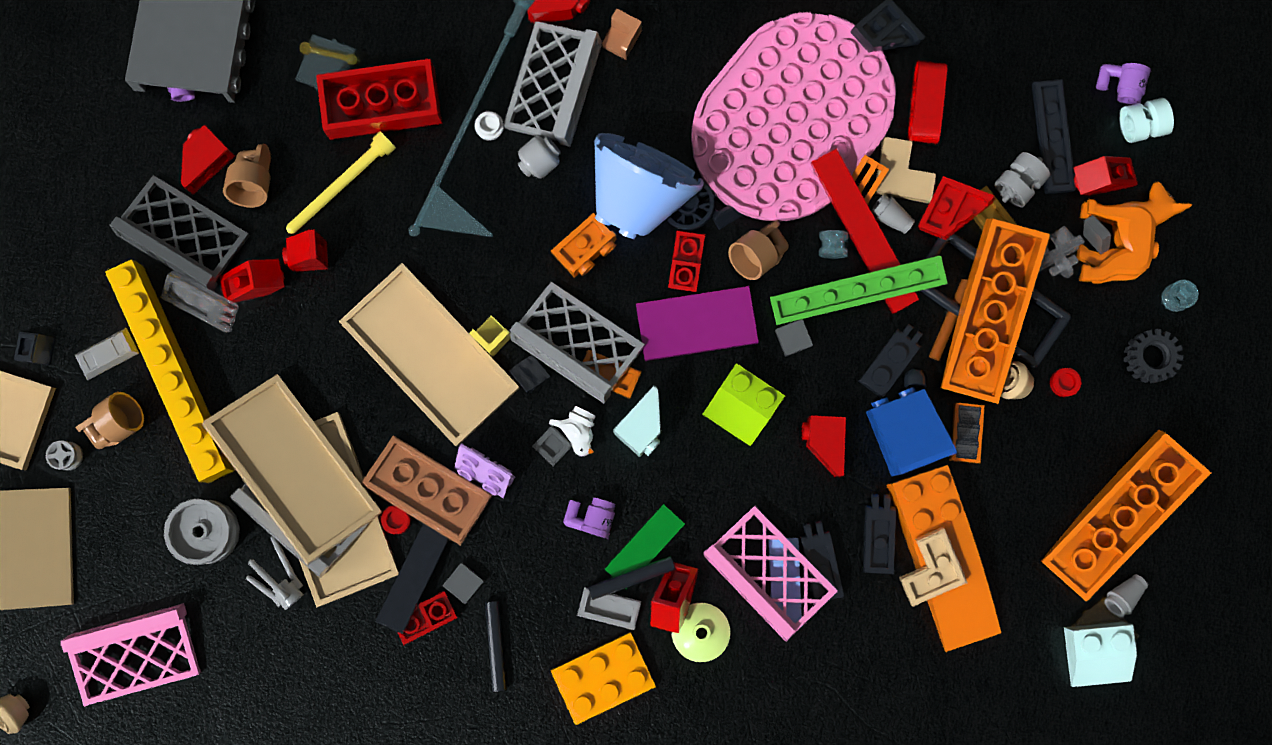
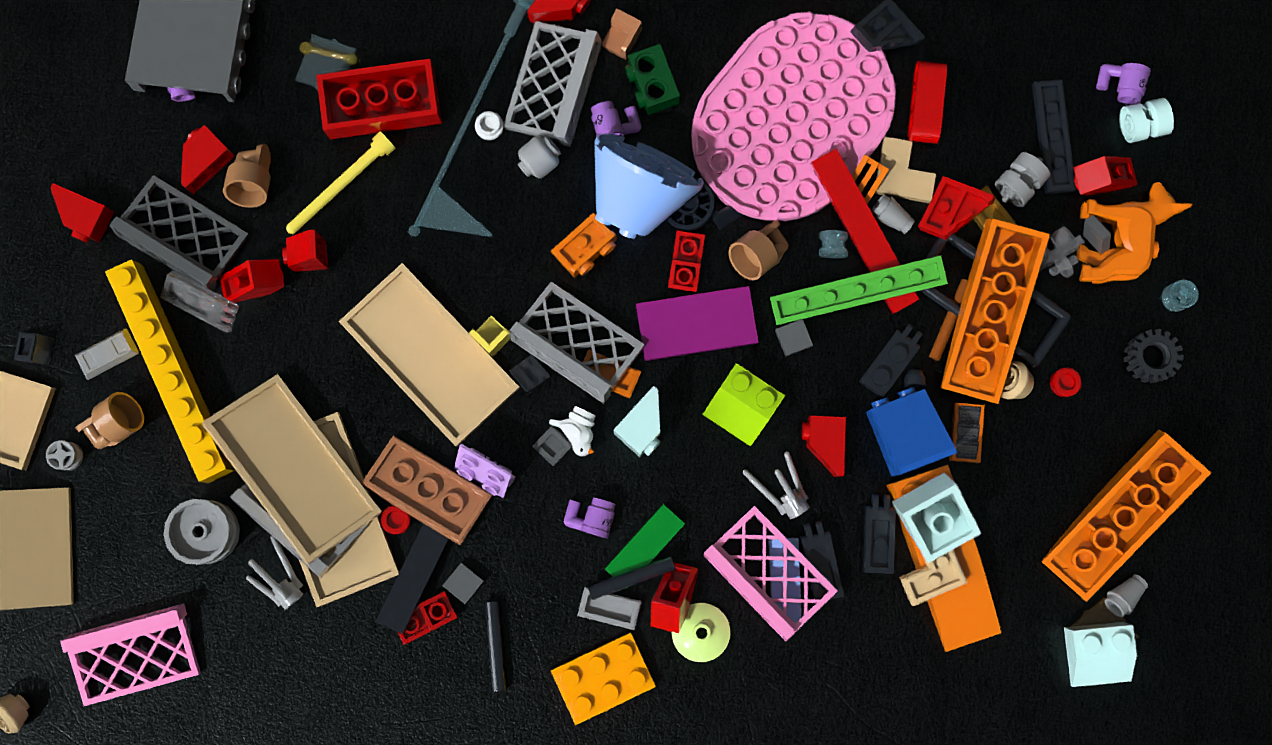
(81, 214): none -> red slope
(607, 120): none -> medium lavender piece
(658, 78): none -> dark green brick
(793, 501): none -> light grey plant
(936, 517): none -> light aqua slope

